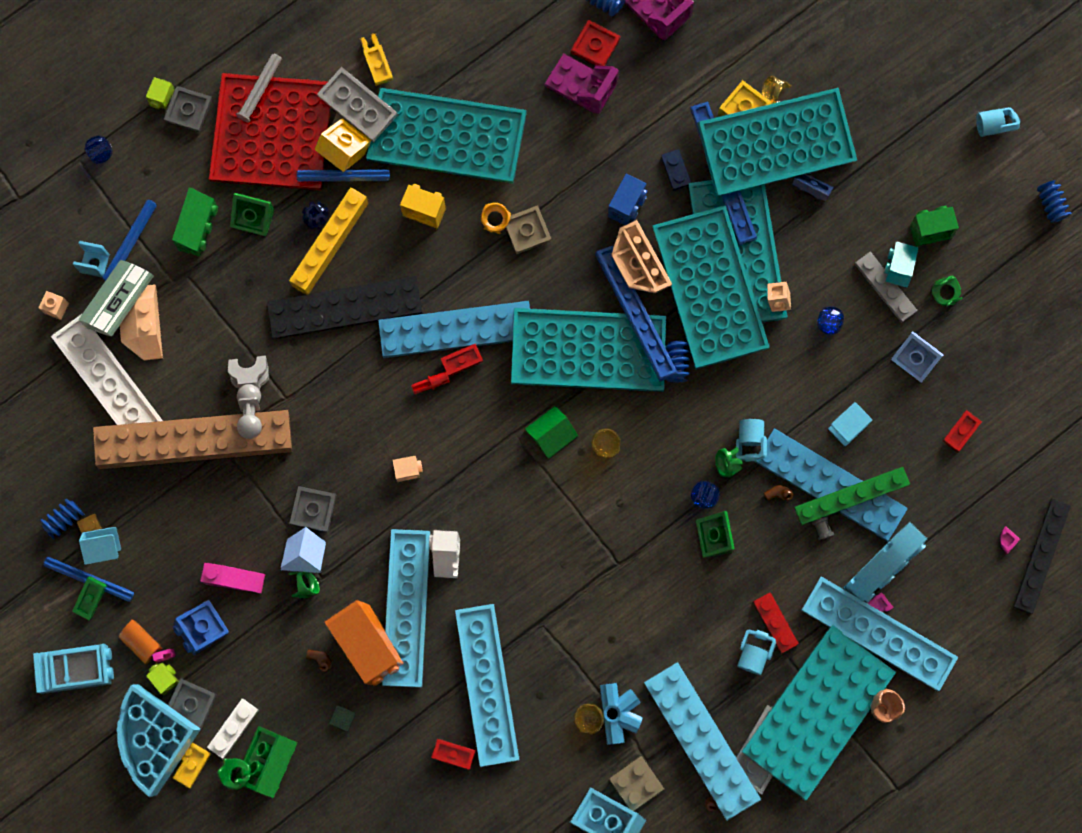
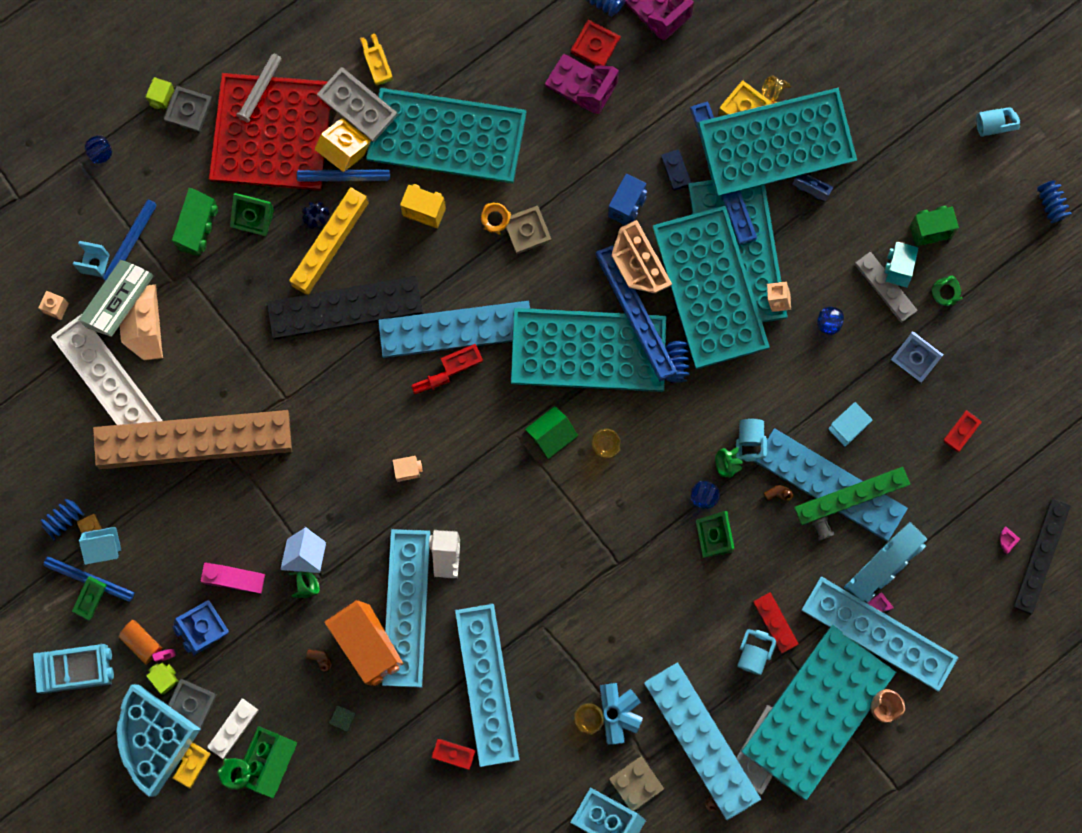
(249, 395): light grey piece -> none
(313, 509): dark grey plate -> none

